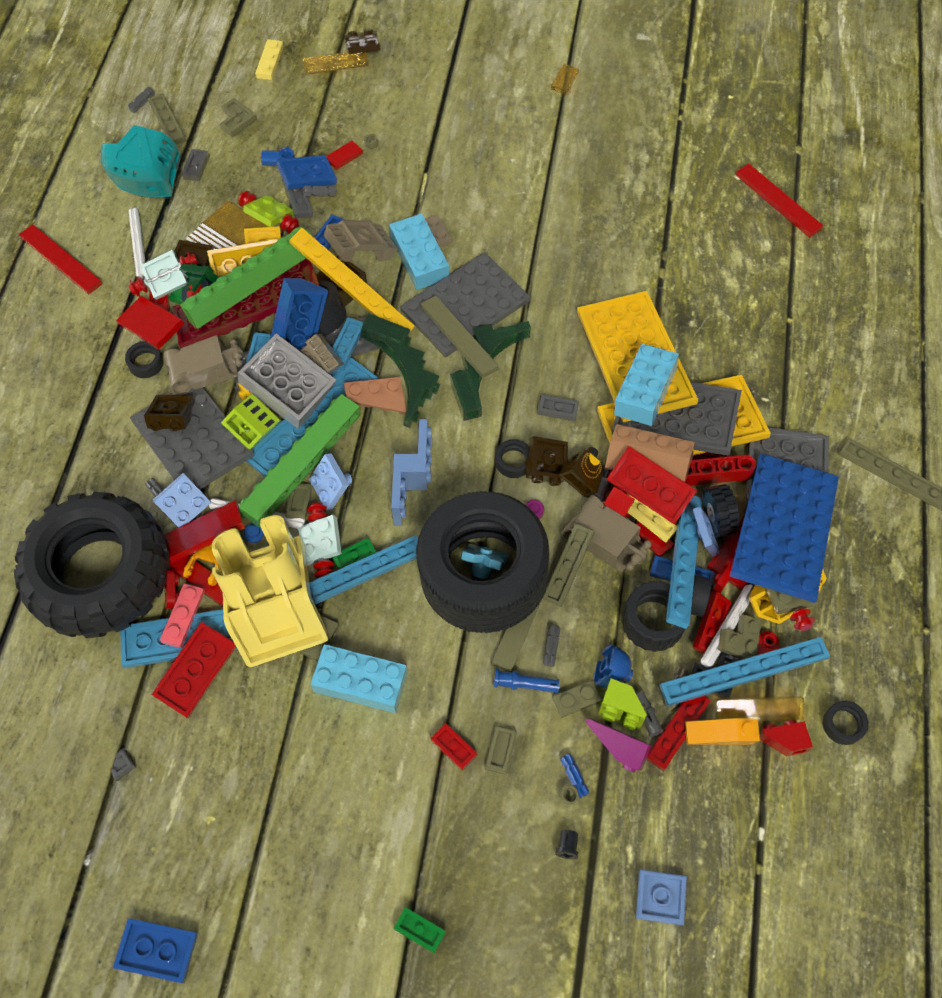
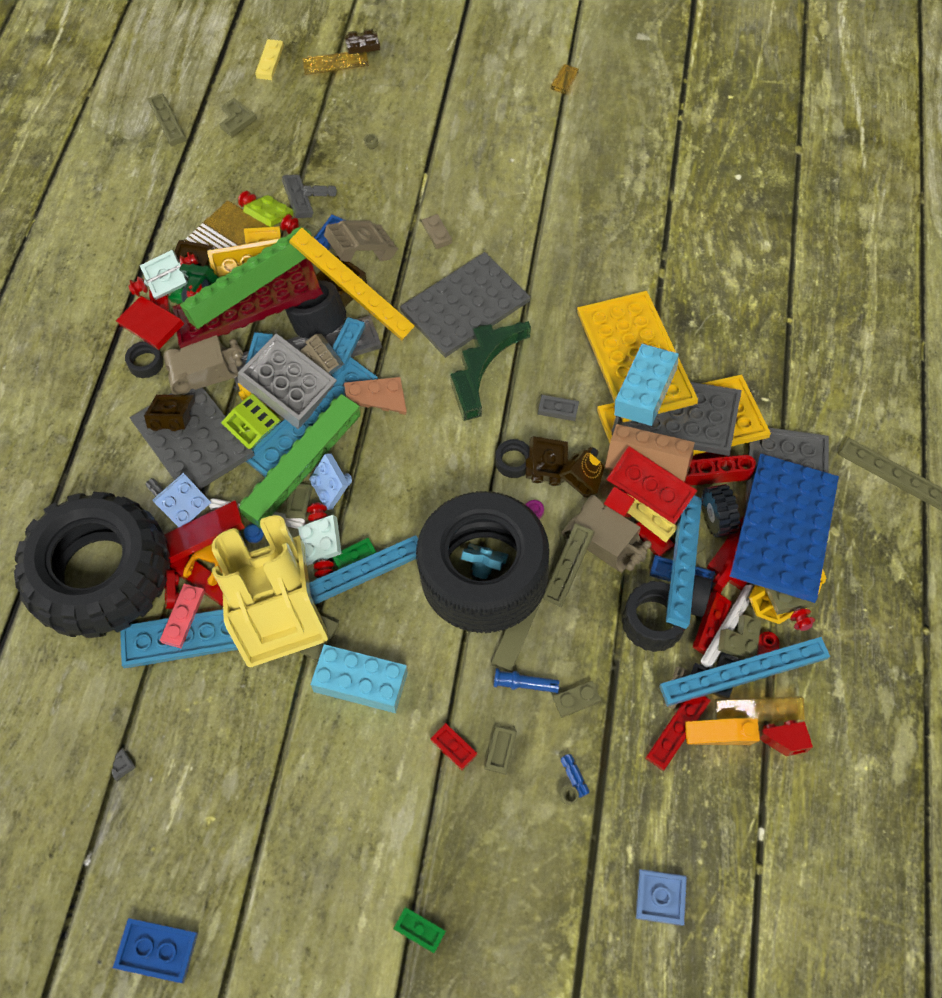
(60, 259): red tile -> none
(137, 241): white axle -> none
(141, 99): dark grey axle -> none
(146, 154): teal piece -> none
(194, 670): red tile -> none
(195, 165): flat silver plate -> none
(270, 157): blue piece -> none
(299, 311): blue slope -> none
(306, 171): blue plate -> none
(344, 155): red tile -> none
(395, 343): clear green arch -> none
(411, 472): medium blue bracket -> none
(419, 251): medium azure brick -> none
(459, 337): olive tile -> none
(551, 646): dark grey axle -> none
(567, 845): black bush -> none
(604, 484): dark grey axle -> none
(614, 666): blue cylinder -> none
(622, 706): lime slope -> none
(622, 746): magenta slope -> none
(654, 726): dark grey pin -> none
(705, 531): medium blue plate -> none
(779, 200): red tile -> none
(858, 713): black tyre -> none

